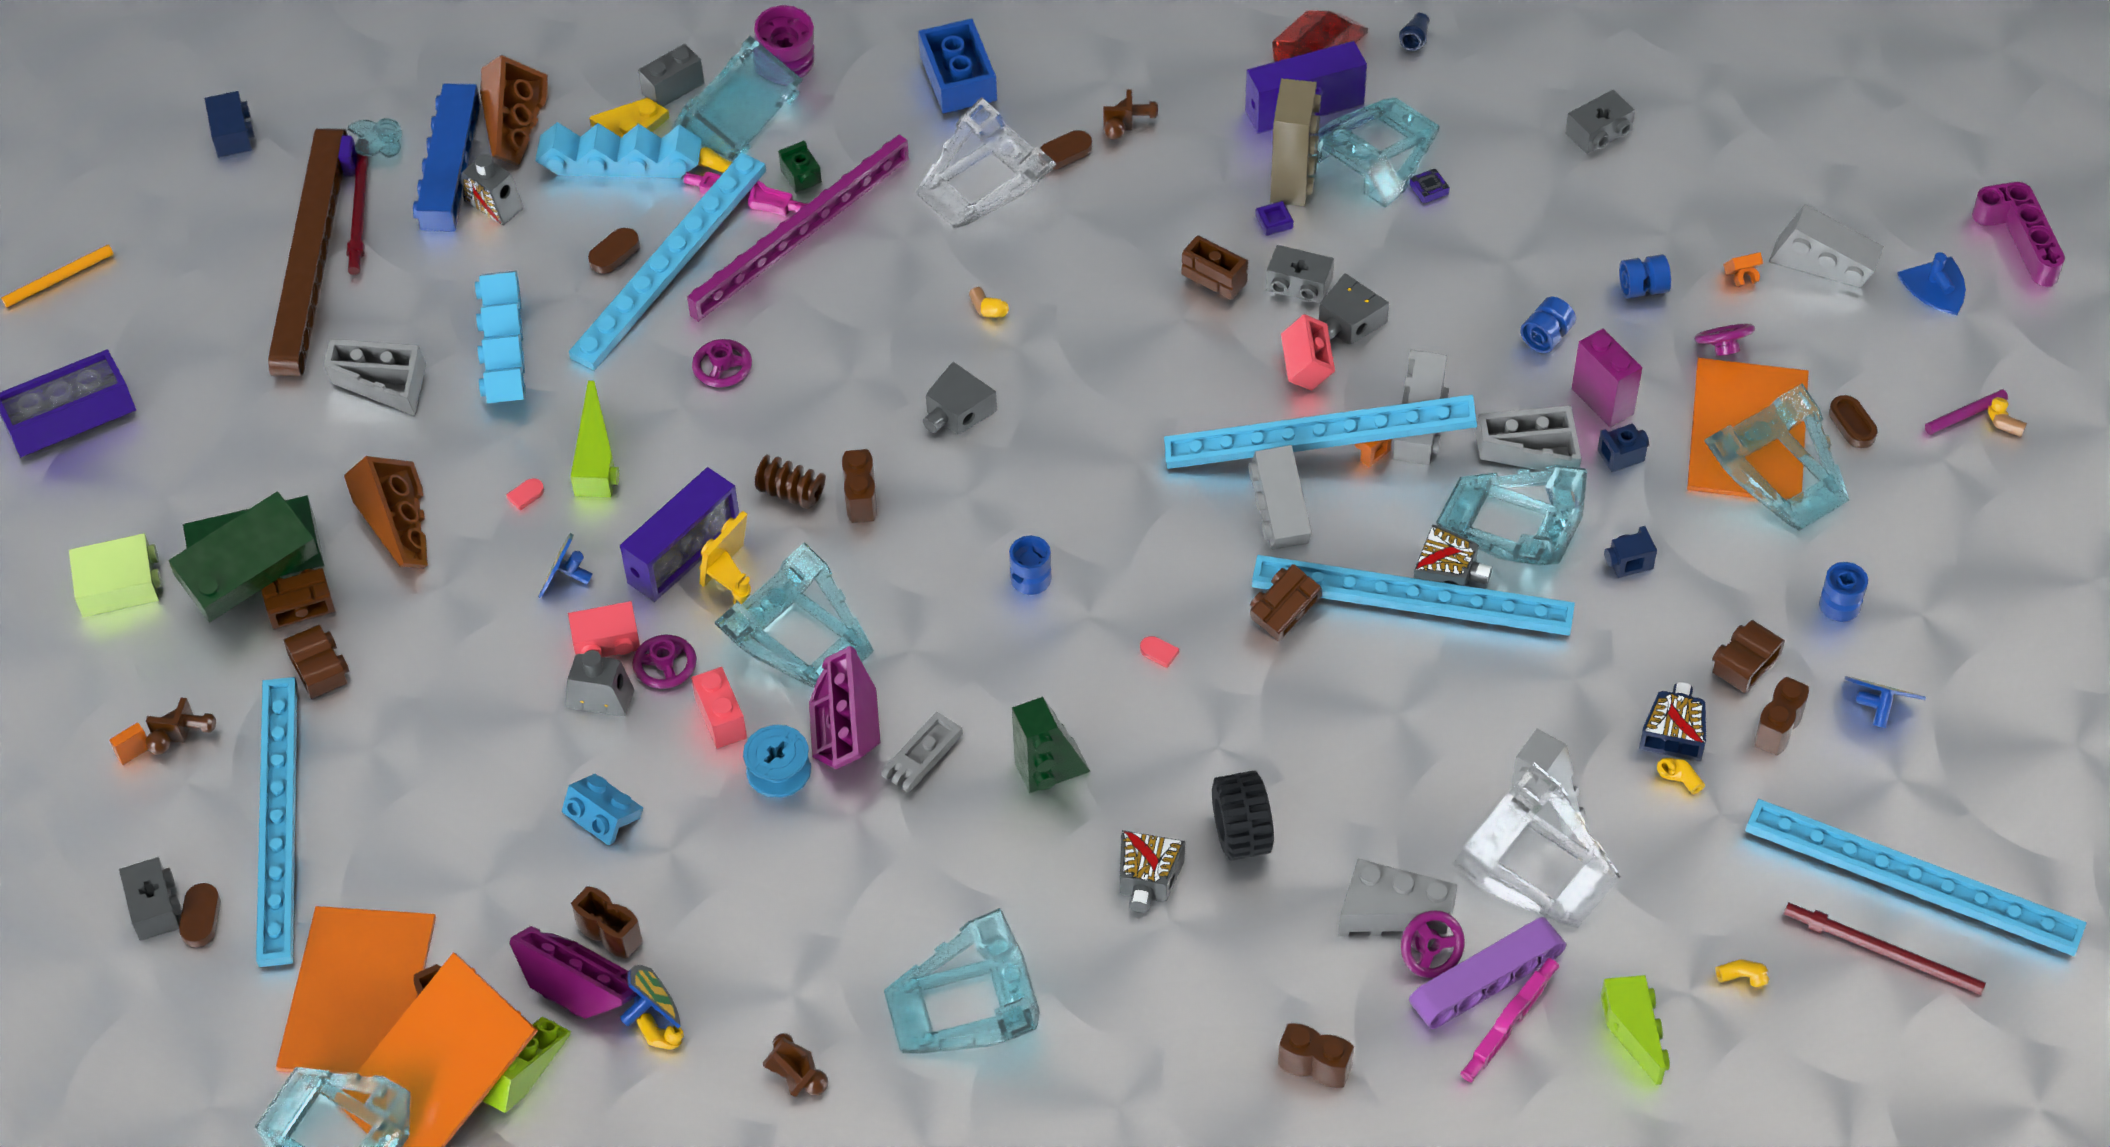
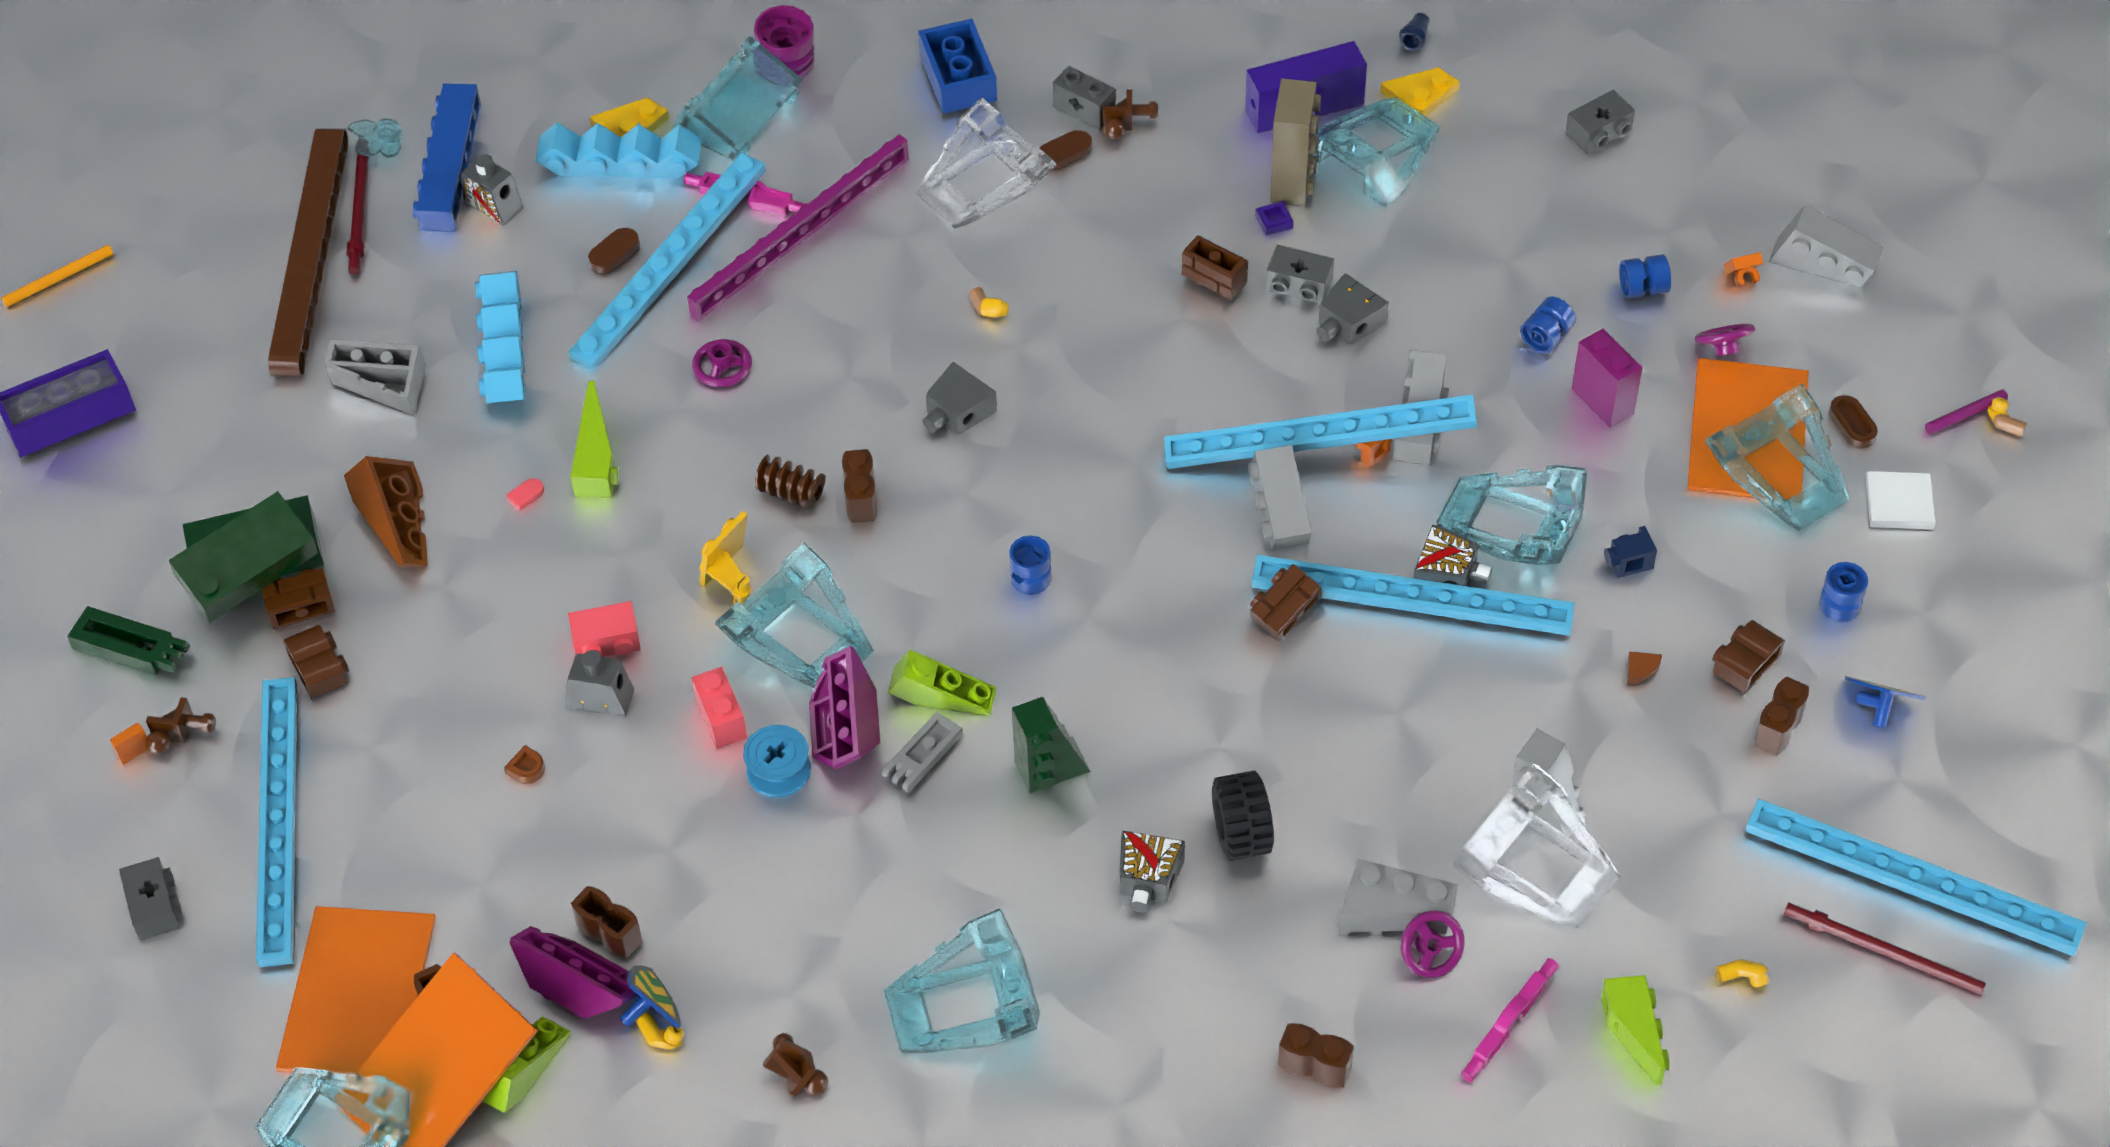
(114, 574): yellowish green brick -> none
(121, 639): none -> dark green hinge
(199, 915): reddish brown tile -> none
(228, 123): dark blue brick -> none
(348, 156): dark purple tile -> none
(511, 104): dark orange wedge -> none
(526, 766): none -> dark orange tile
(568, 567): blue shield -> none
(600, 807): dark azure bracket -> none
(663, 652): magenta piece -> none
(671, 75): dark grey brick -> none
(674, 536): dark purple brick -> none
(711, 159): yellow arm -> none
(799, 166): dark green brick -> none
(939, 686): none -> lime slope
(1082, 96): none -> dark grey brick
(1158, 650): coral piece -> none
(1307, 352): coral brick -> none
(1316, 32): clear red wedge -> none
(1422, 90): none -> yellow wing
(1429, 185): tile -> none
(1487, 973): medium lavender beam -> none
(1529, 438): light grey wedge -> none
(1623, 447): dark blue brick -> none
(1642, 666): none -> dark orange tile
(1676, 724): torso -> none
(1680, 771): yellow arm -> none
(1900, 500): none -> white tile
(1937, 283): blue shield -> none
(2020, 210): magenta beam -> none

